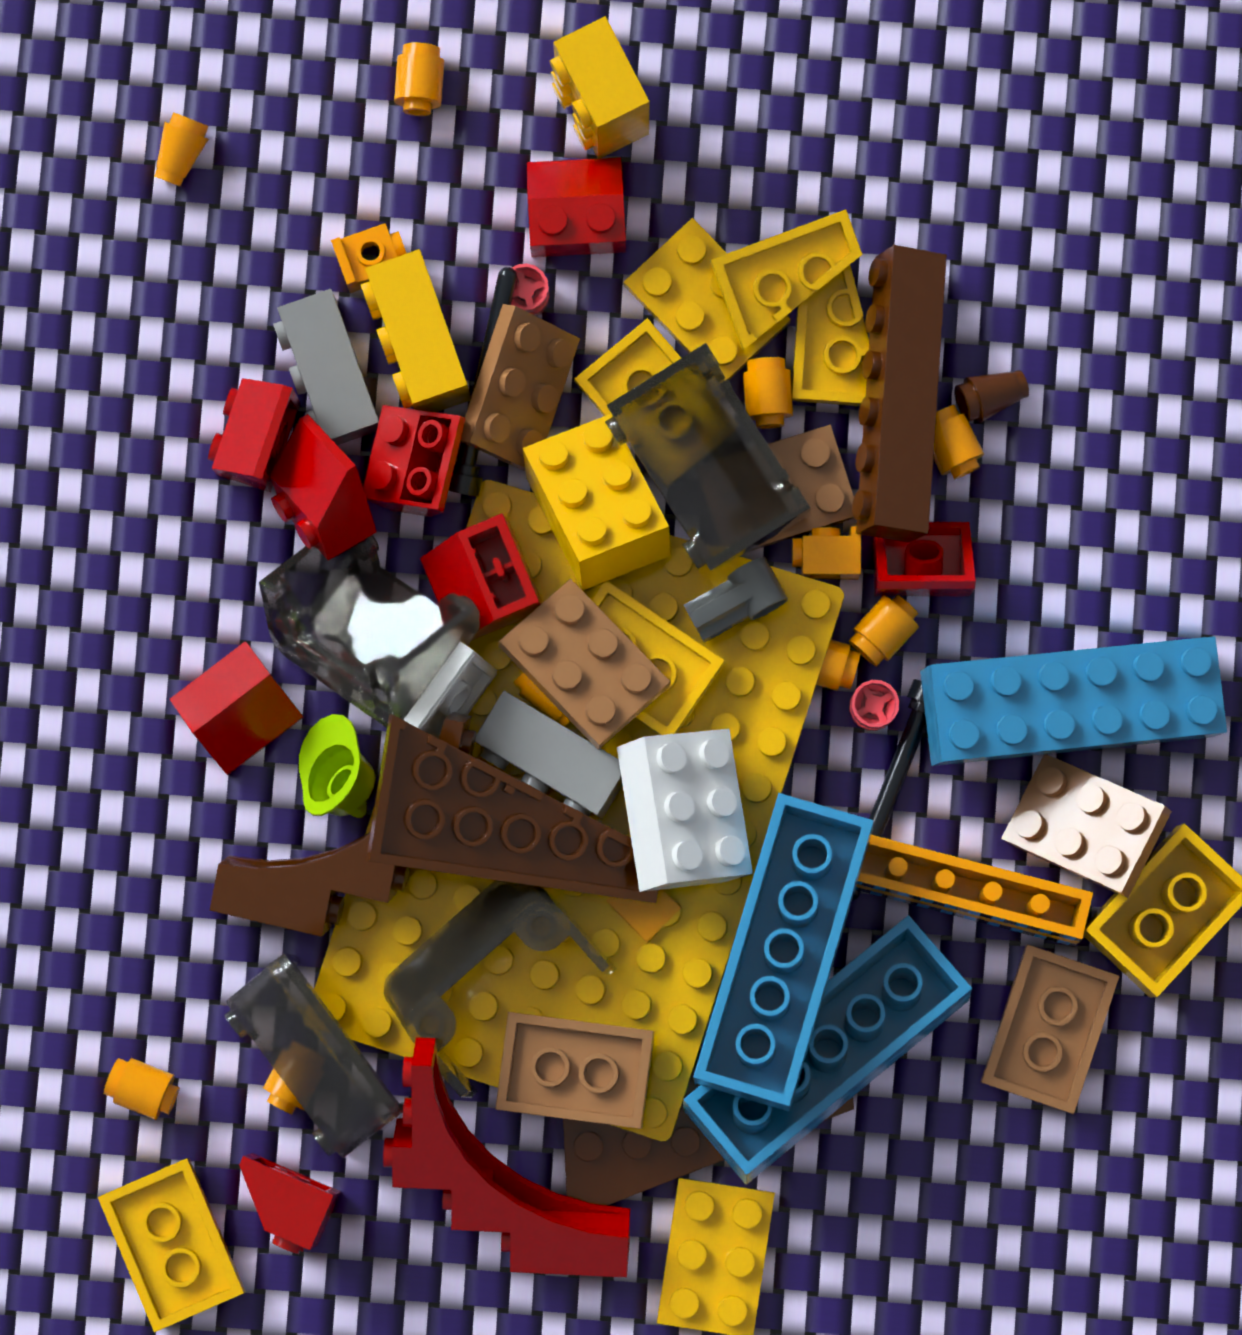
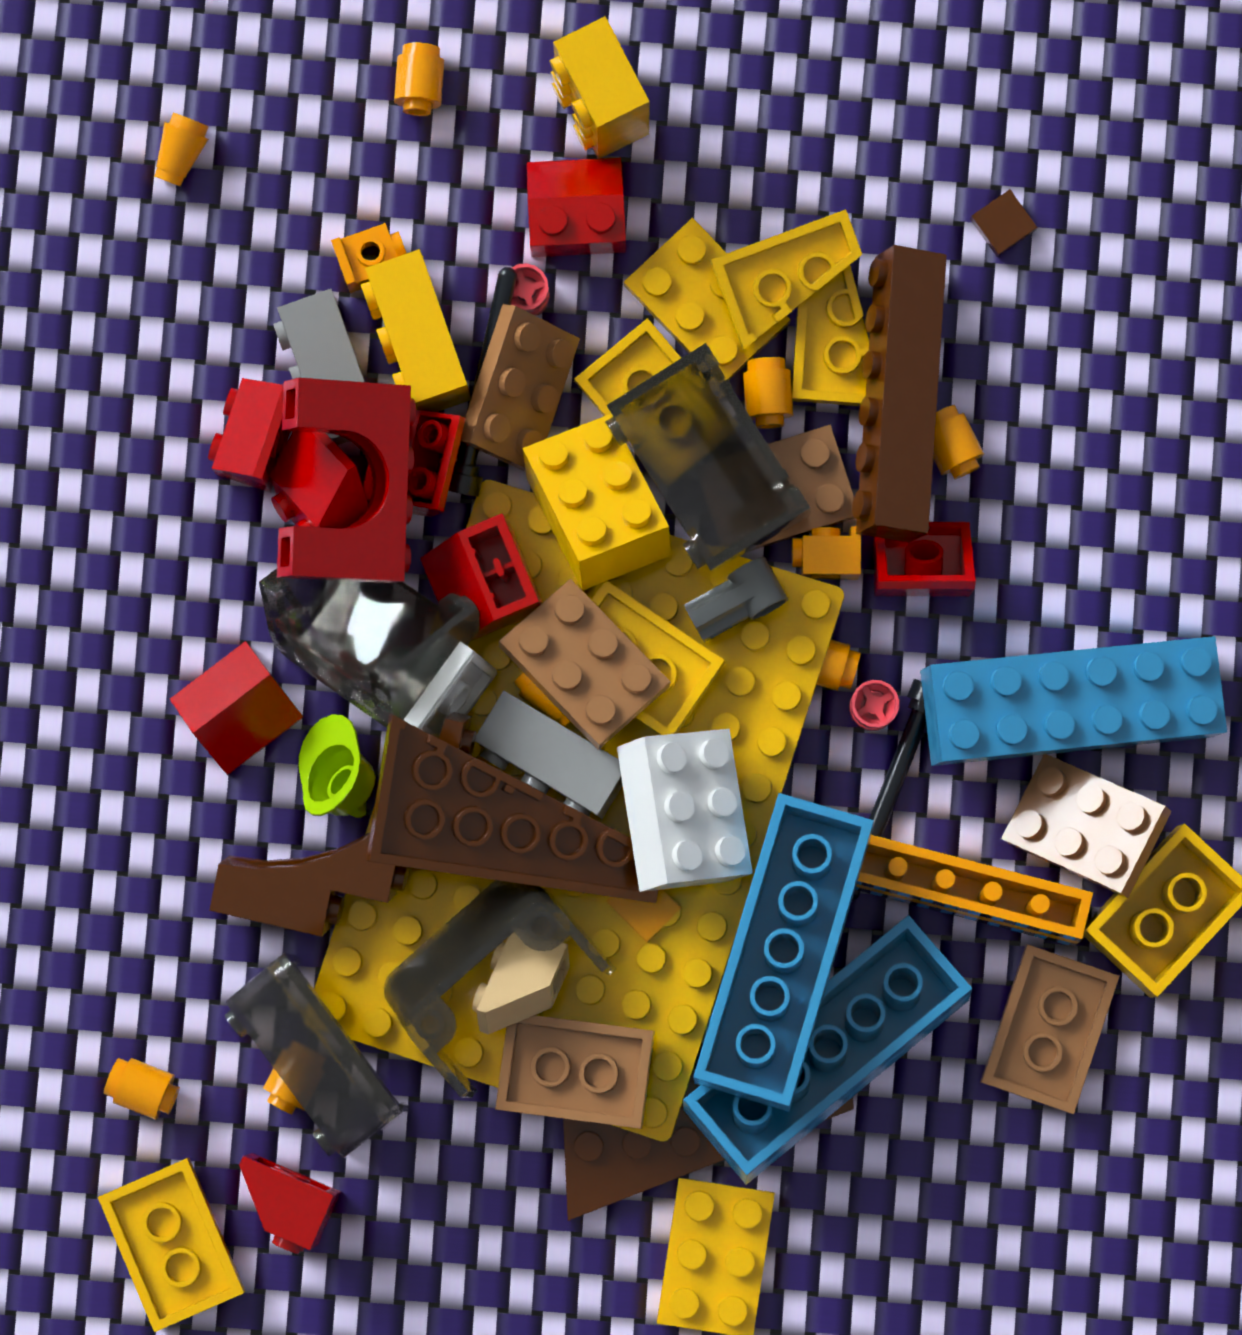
(379, 424): none -> red arch
(520, 985): none -> tan slope
(537, 1225): red arch -> none
(884, 629): light orange brick -> none
(989, 394): reddish brown cone -> none
(1003, 223): none -> reddish brown tile

